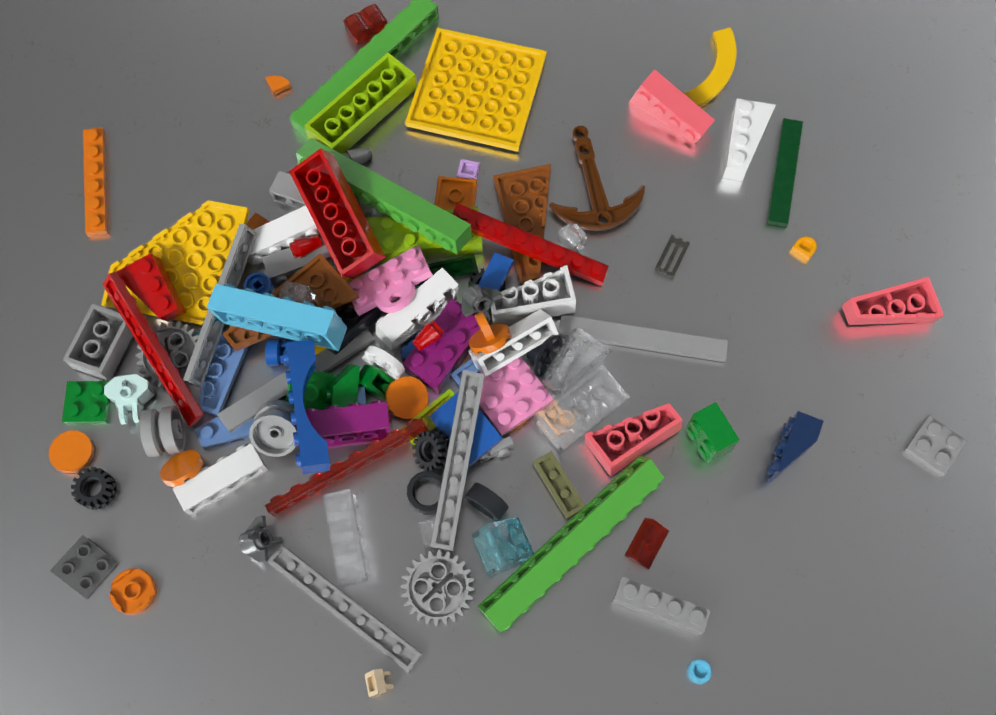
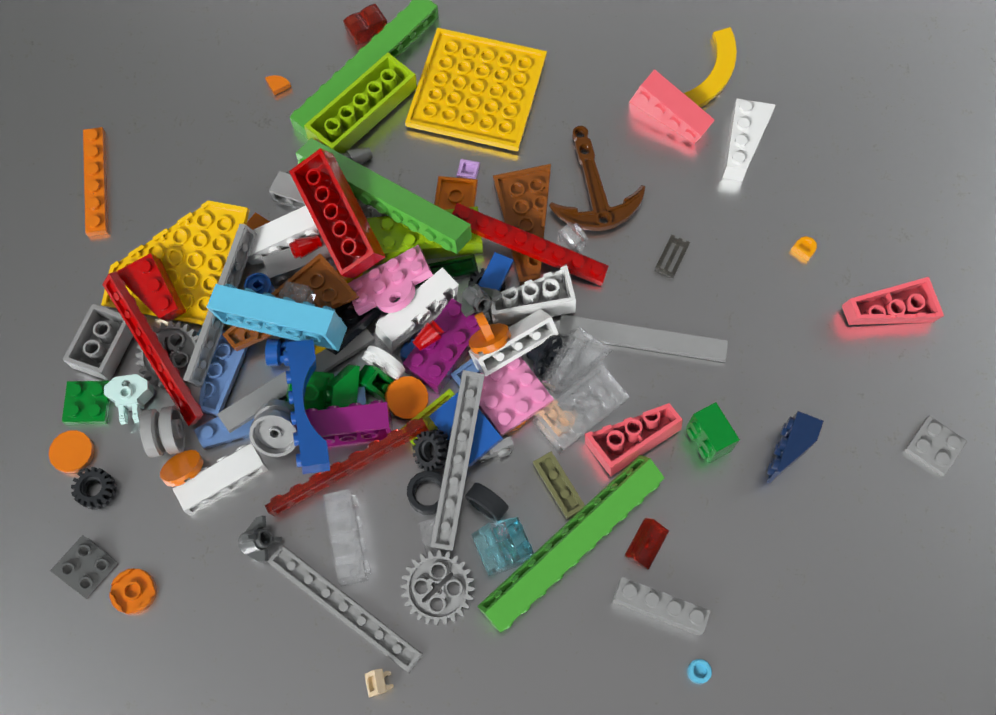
(785, 172): dark green tile -> none

